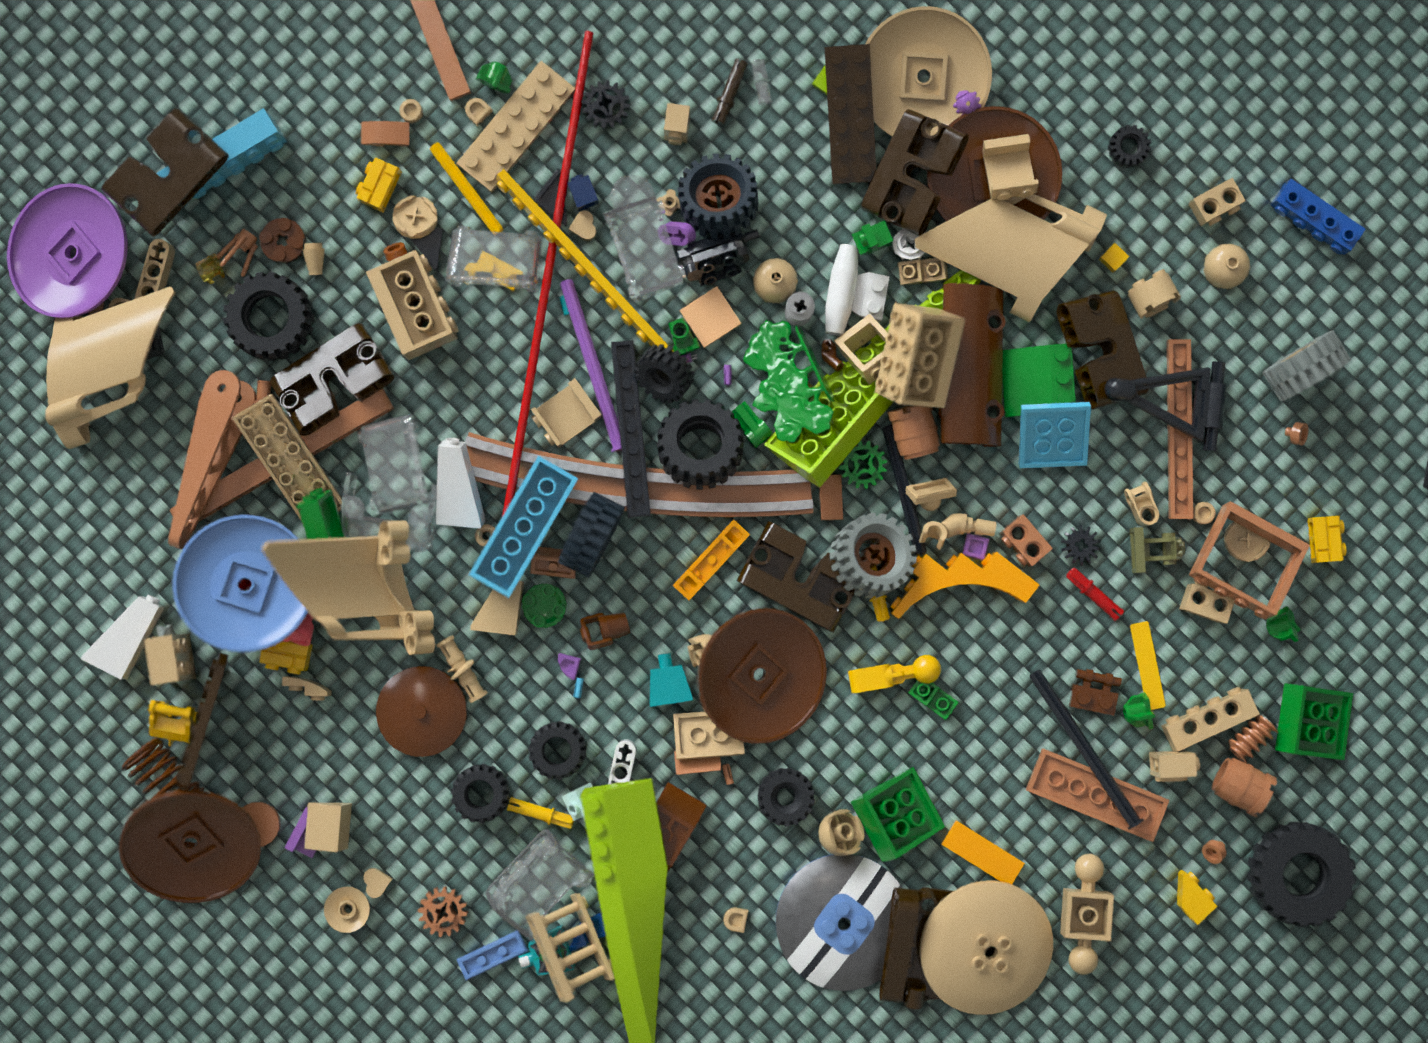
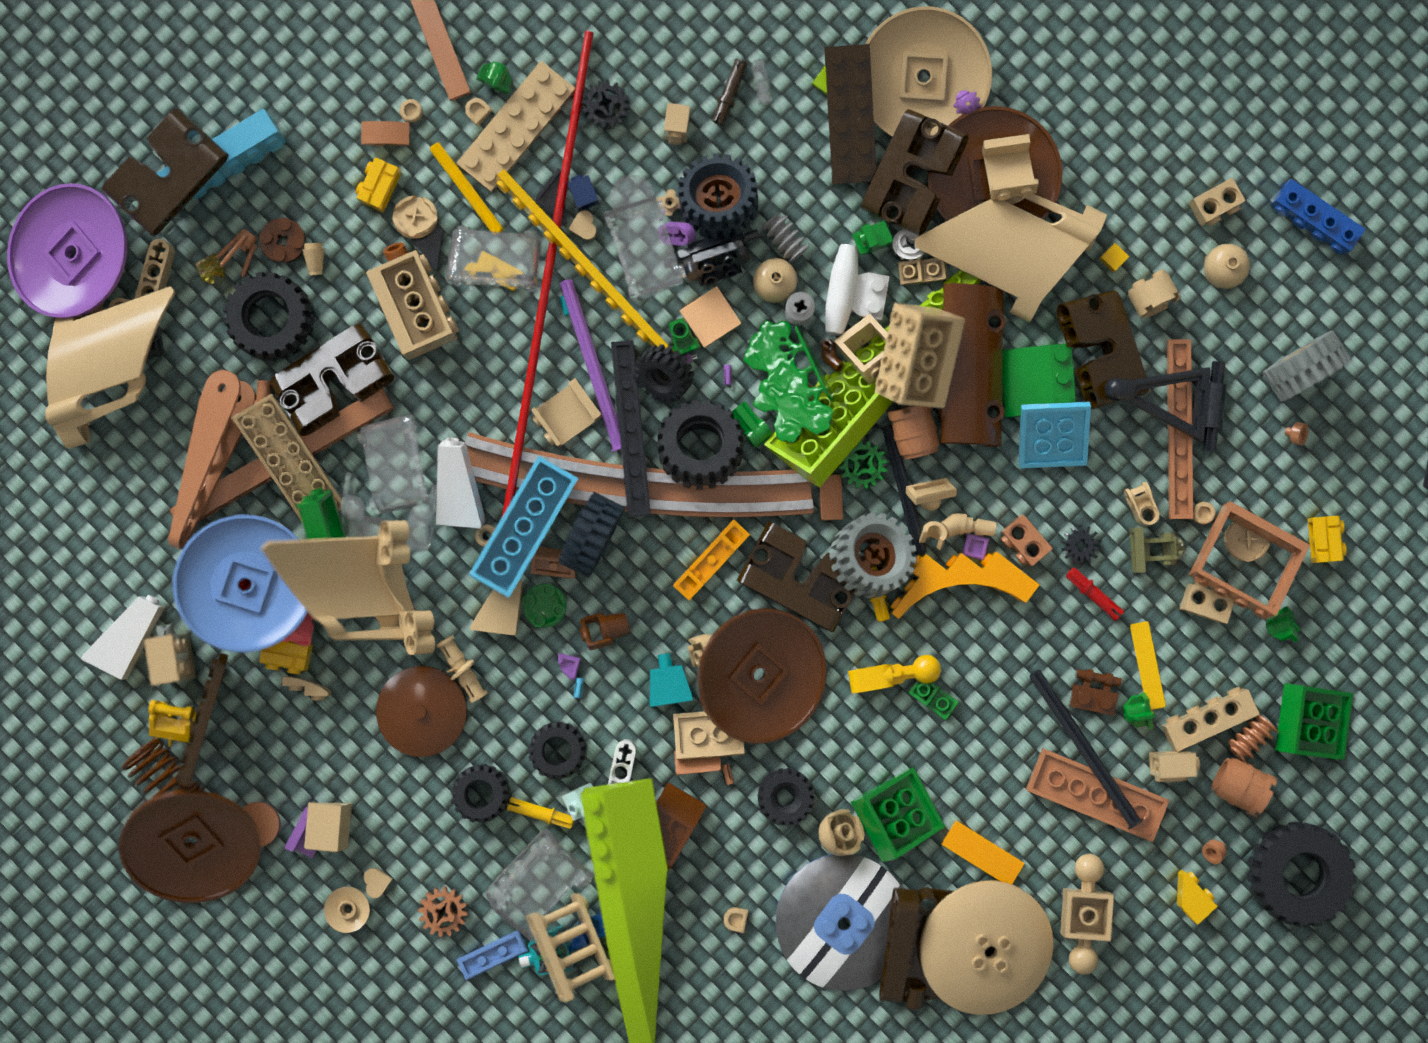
(785, 237): none -> light grey piece
(1129, 159): black tyre -> none

